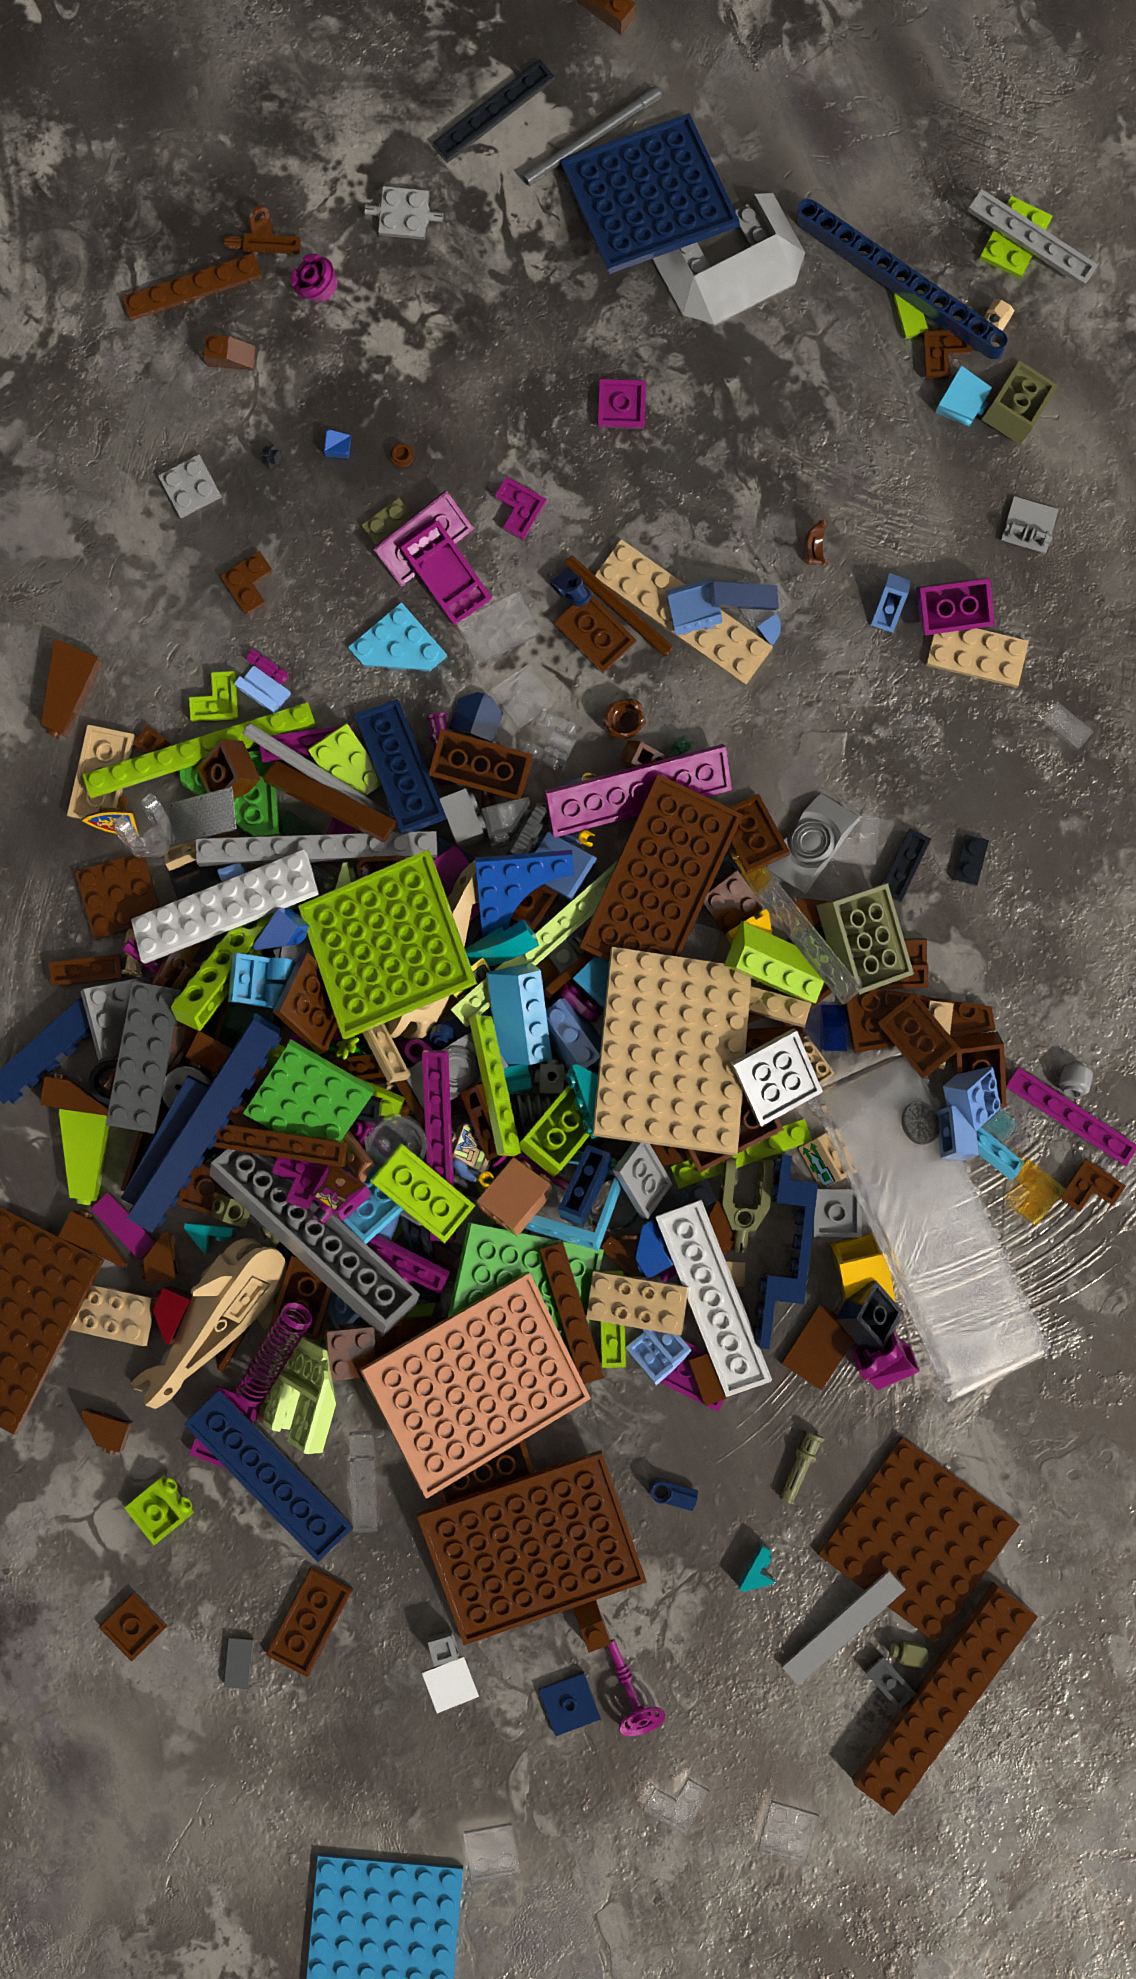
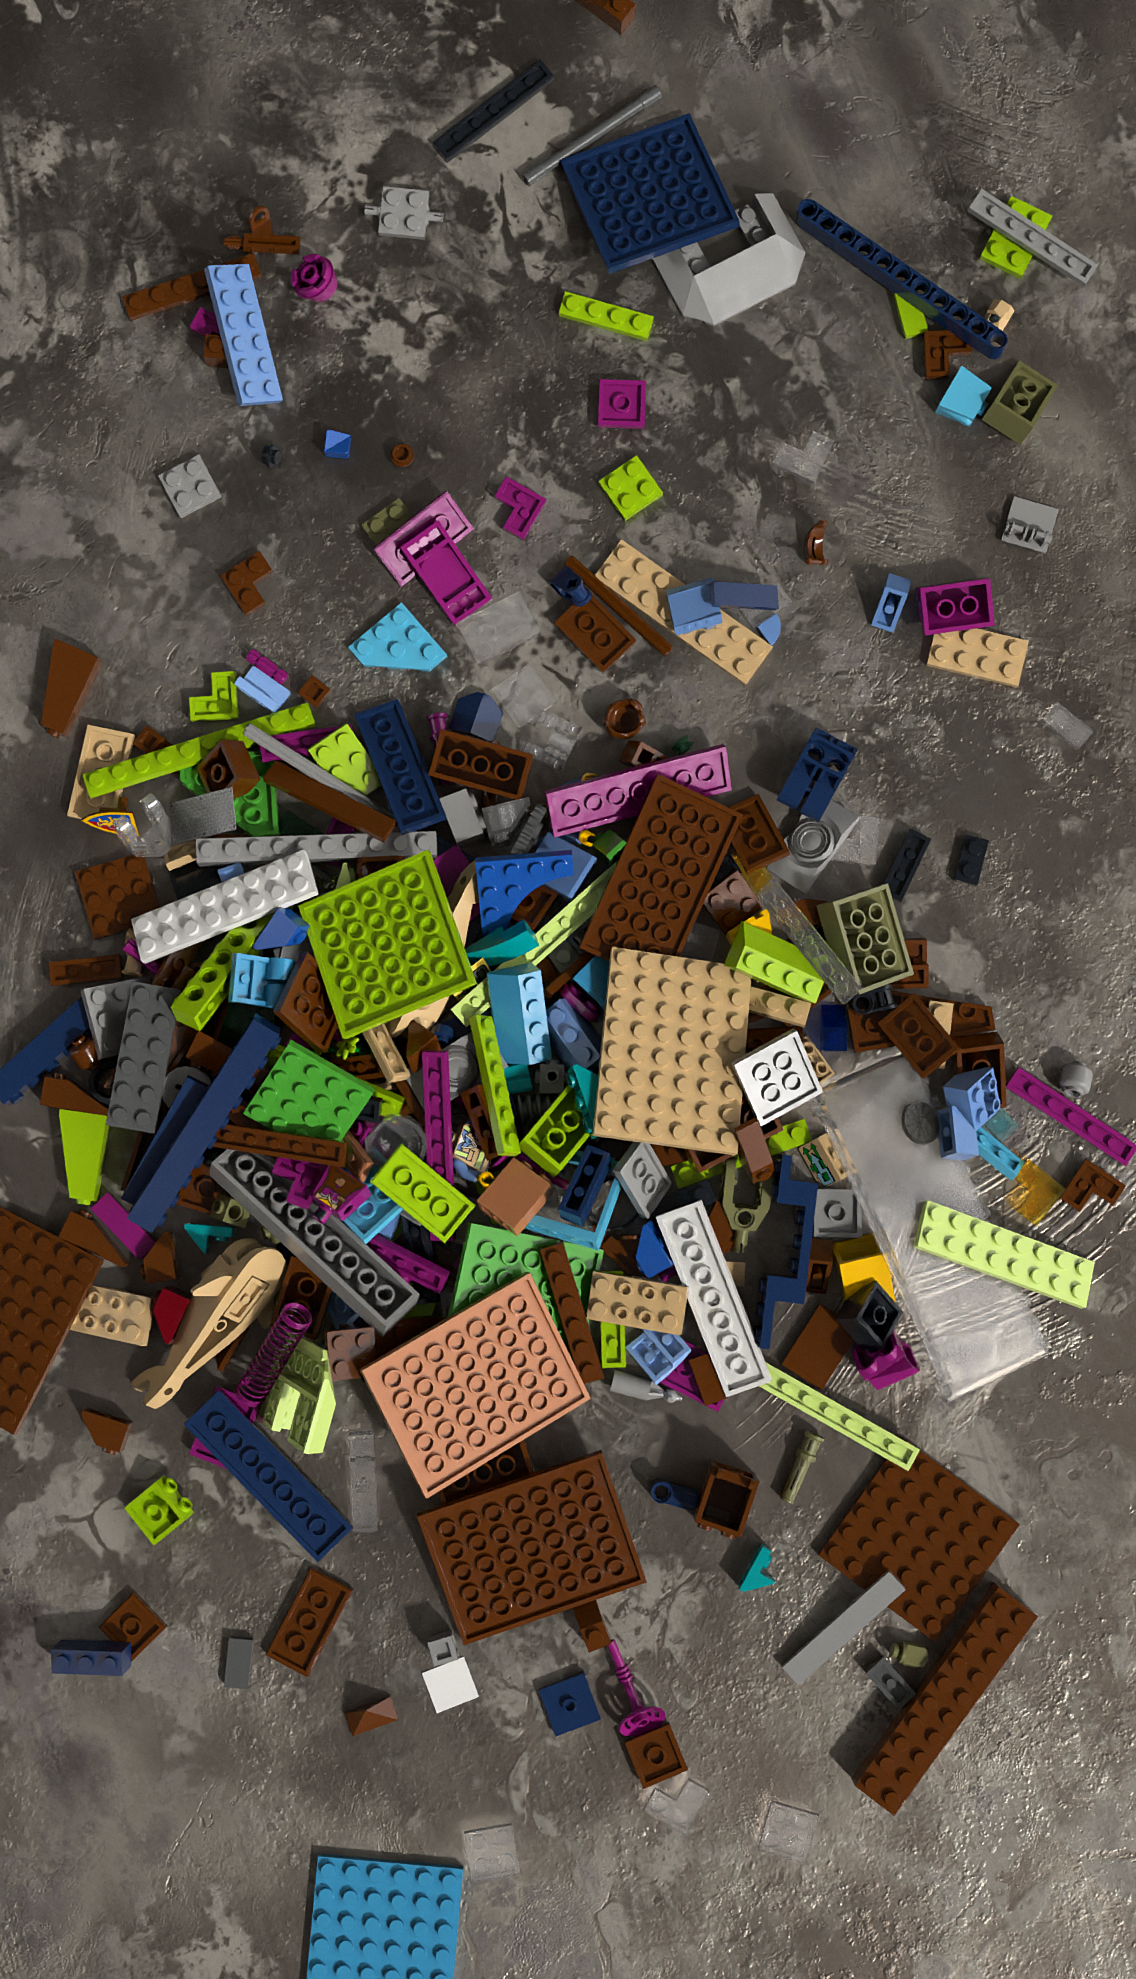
(84, 1053): none -> reddish brown head
(91, 1657): none -> dark blue brick
(205, 323): none -> magenta plate
(243, 334): none -> medium blue plate
(314, 692): none -> reddish brown plate
(371, 1715): none -> reddish brown slope
(419, 1040): none -> reddish brown slope
(606, 316): none -> lime plate
(608, 846): none -> bright green slope
(630, 488): none -> lime plate
(641, 1388): none -> light grey wheel
(656, 1755): none -> reddish brown plate
(729, 1491): none -> reddish brown container
(753, 1151): none -> reddish brown slope
(807, 463): none -> clear plate
(819, 1266): none -> reddish brown slope
(827, 780): none -> dark blue connector
(841, 1418): none -> yellowish green plate
(876, 999): none -> black piece
(1004, 1254): none -> yellowish green plate

